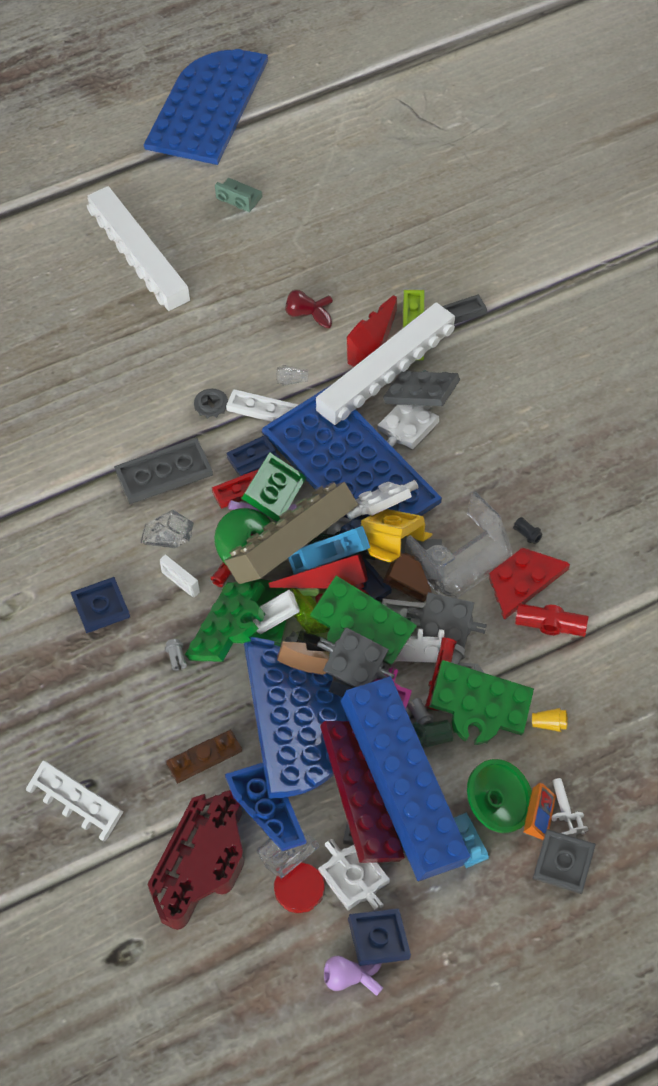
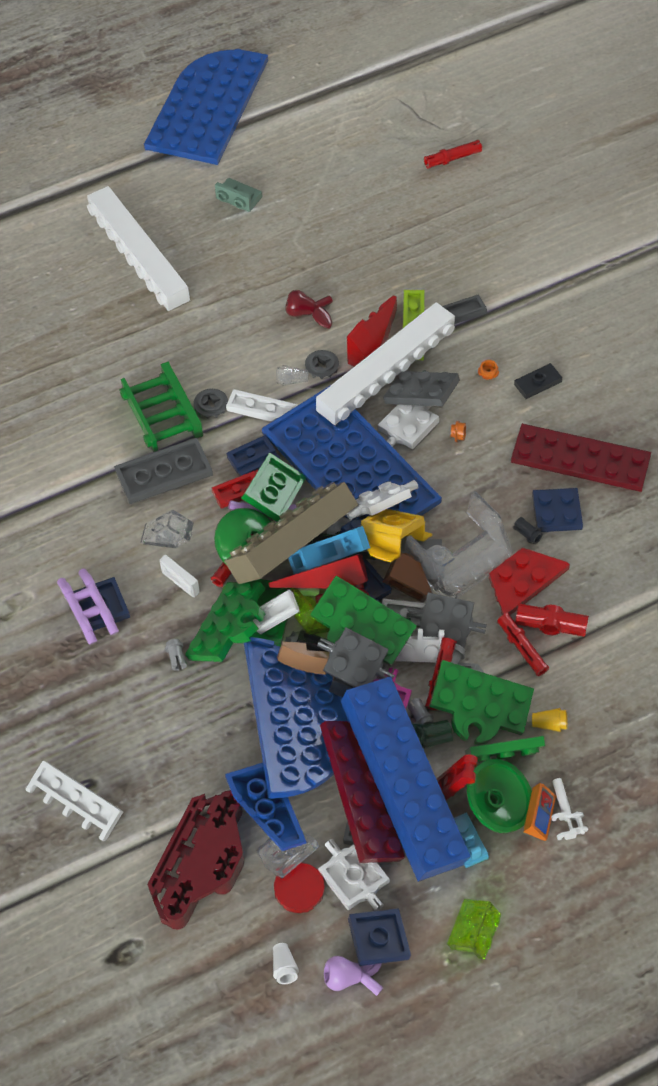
(83, 616): none -> lavender piece
(174, 392): none -> green fence
(204, 756): reddish brown plate -> none
(284, 965): none -> white cone
(324, 357): none -> dark grey gear
(445, 156): none -> red pin
(458, 431): none -> orange plate
(458, 775): none -> red plate
(474, 927): none -> clear neon green bracket
(488, 365): none -> orange plate
(507, 749): none -> green plate
(517, 637): none -> red pin
(538, 381): none -> black plate
(557, 509): none -> dark blue plate
(564, 861): dark grey plate -> none
(581, 457): none -> dark red plate

